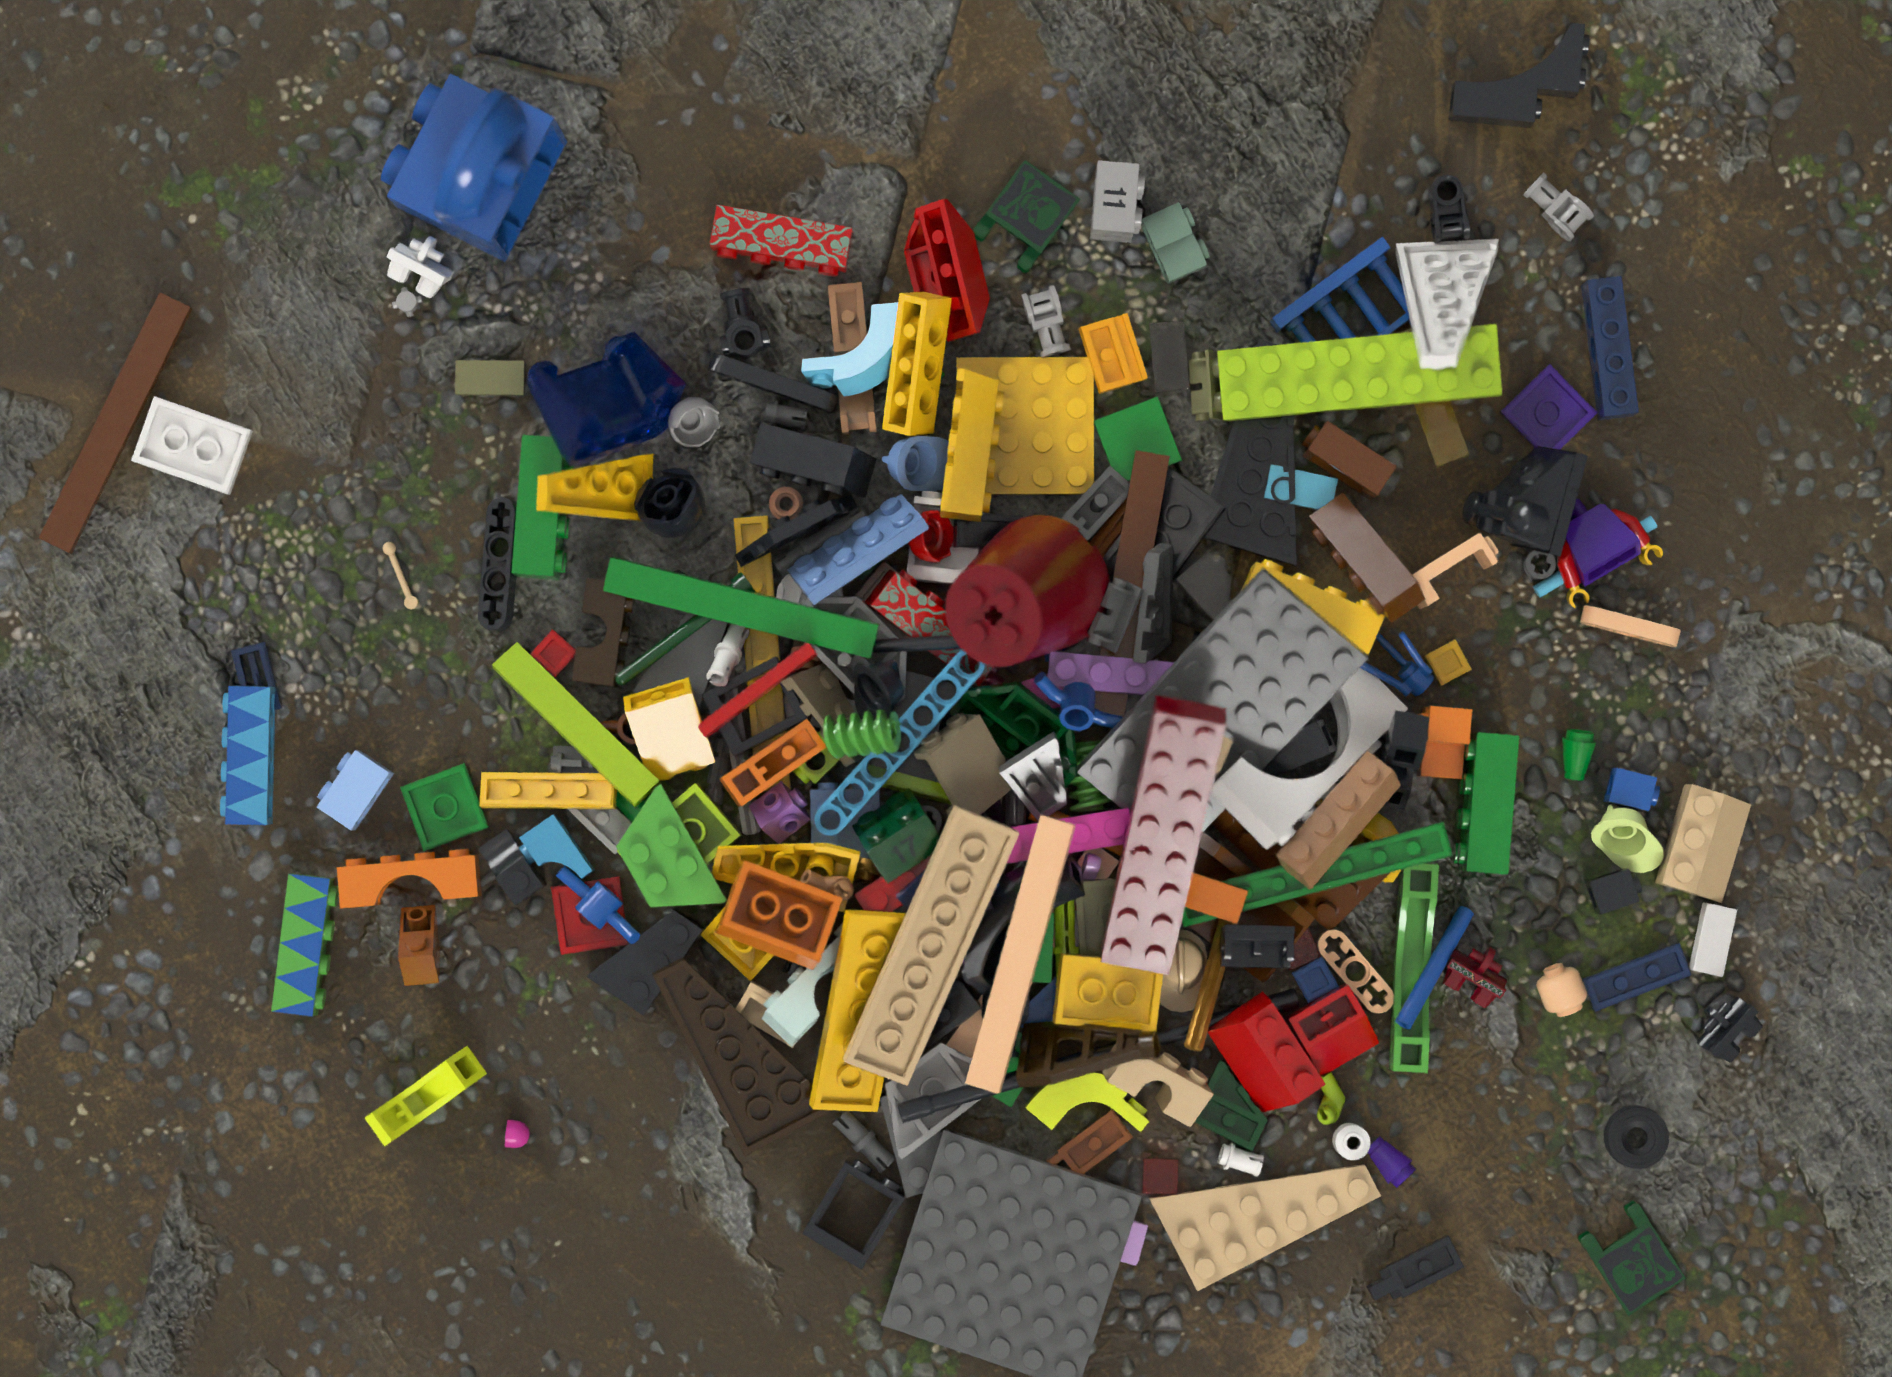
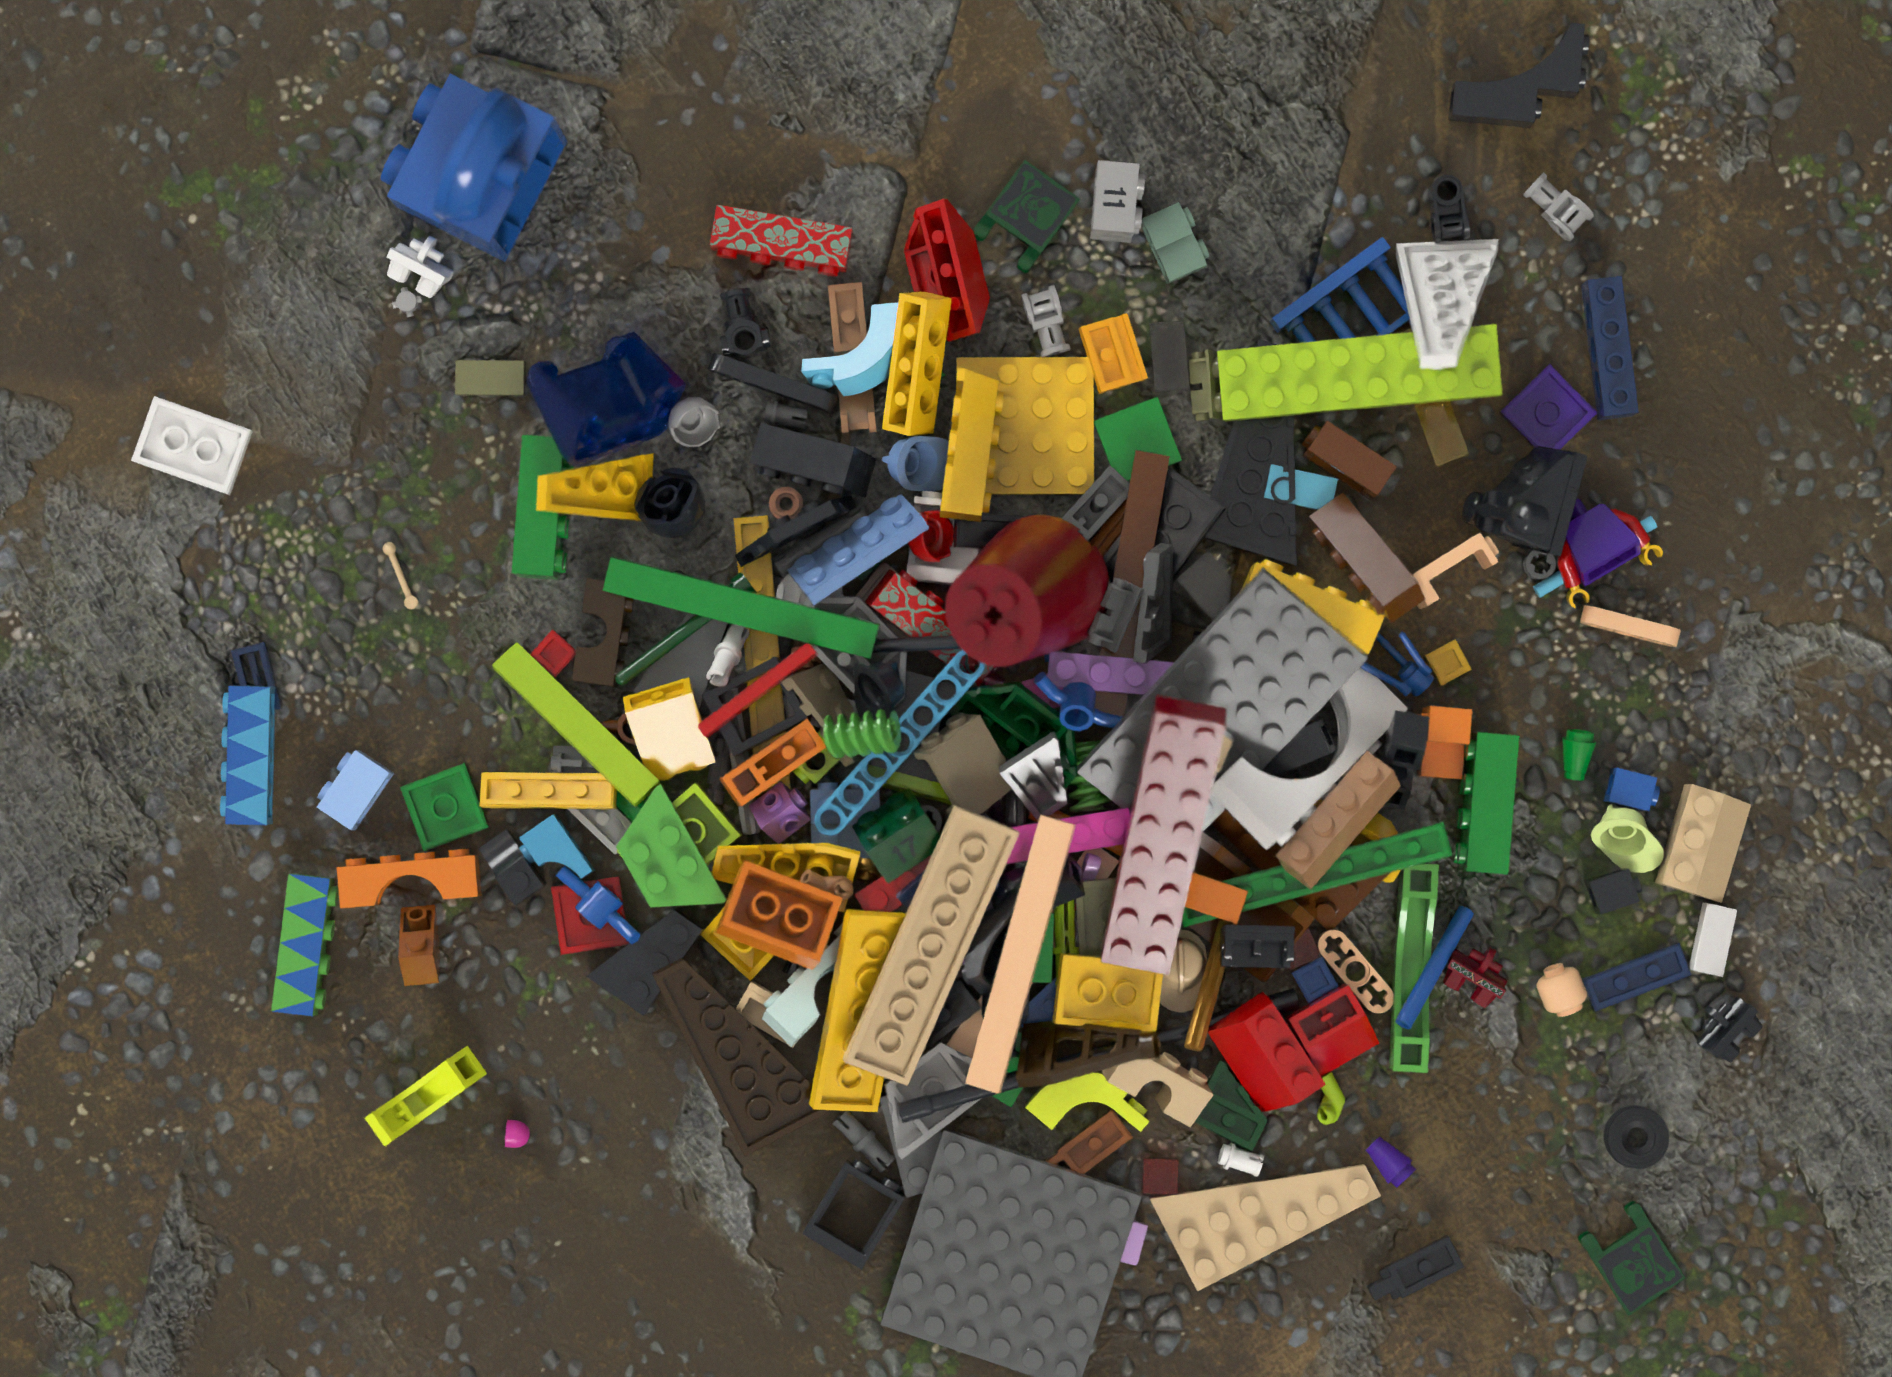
(115, 423): reddish brown tile -> none
(492, 564): black beam -> none
(1341, 1136): white brick -> none

